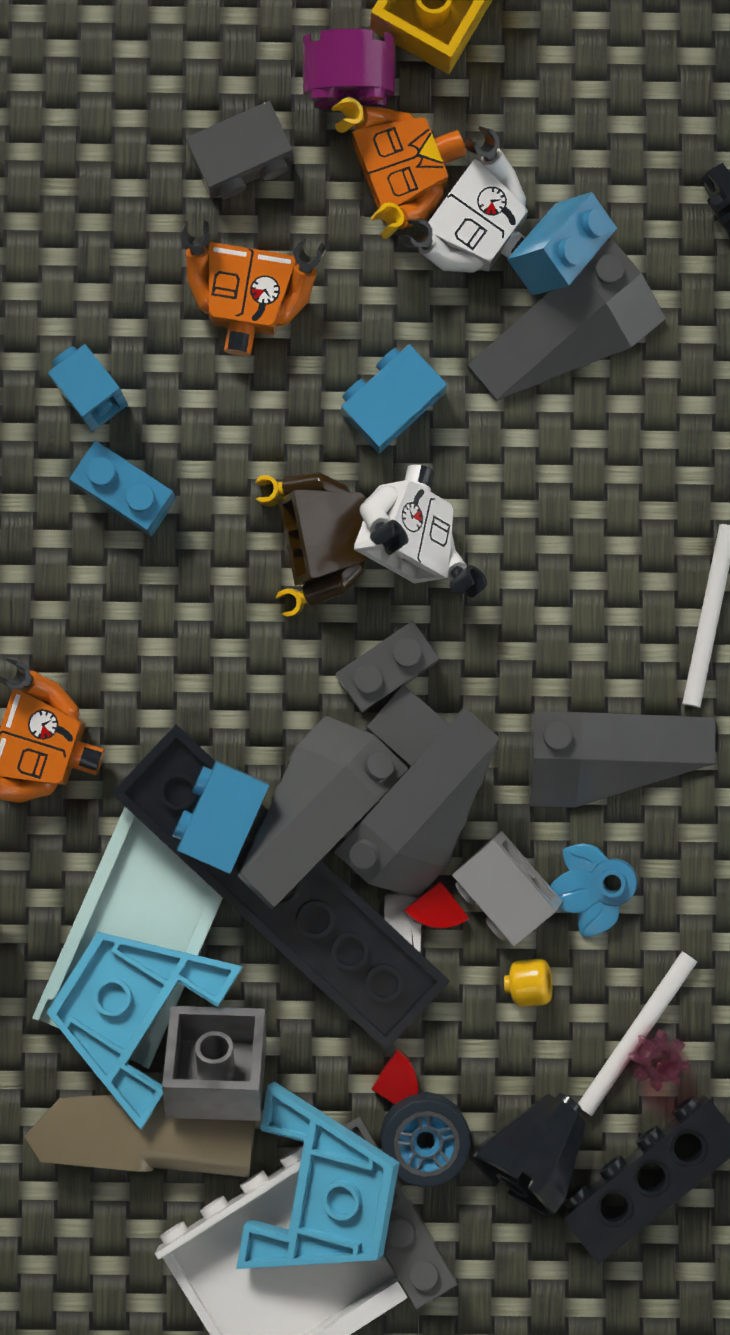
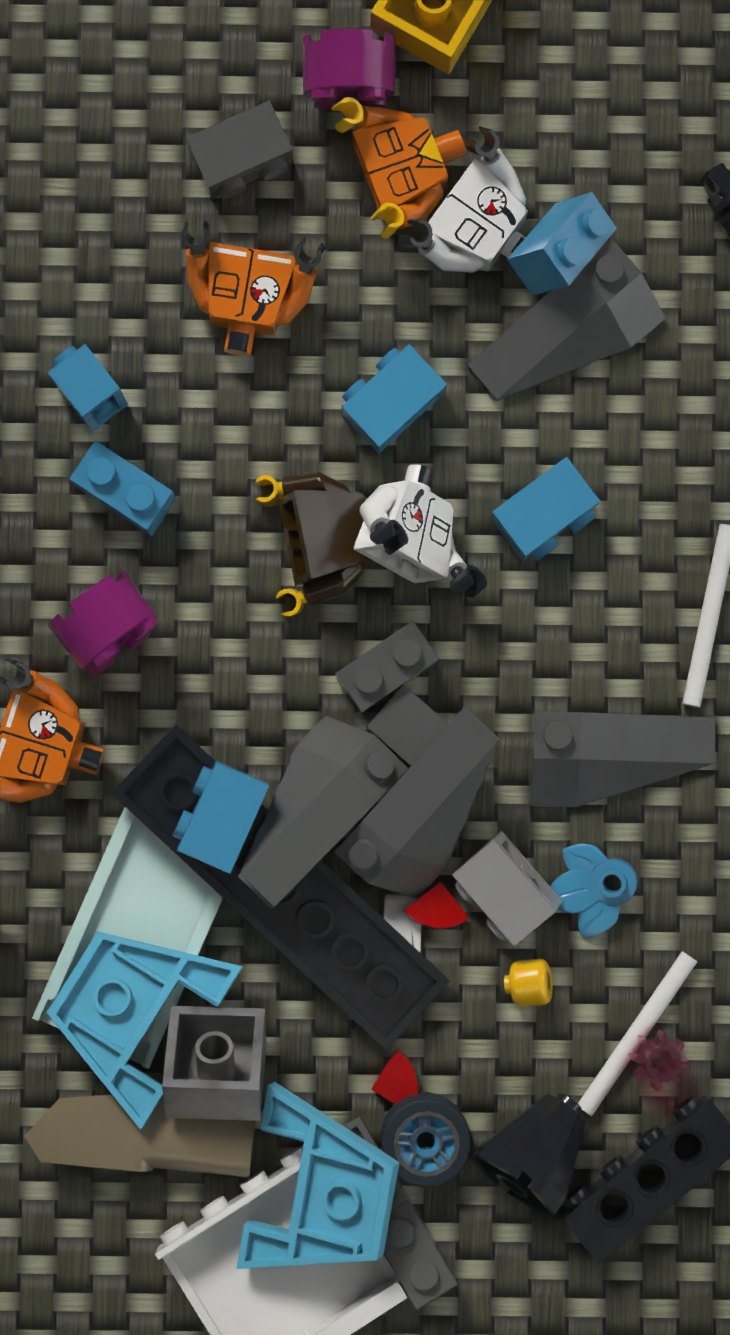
(103, 622): none -> magenta brick
(545, 510): none -> dark azure brick

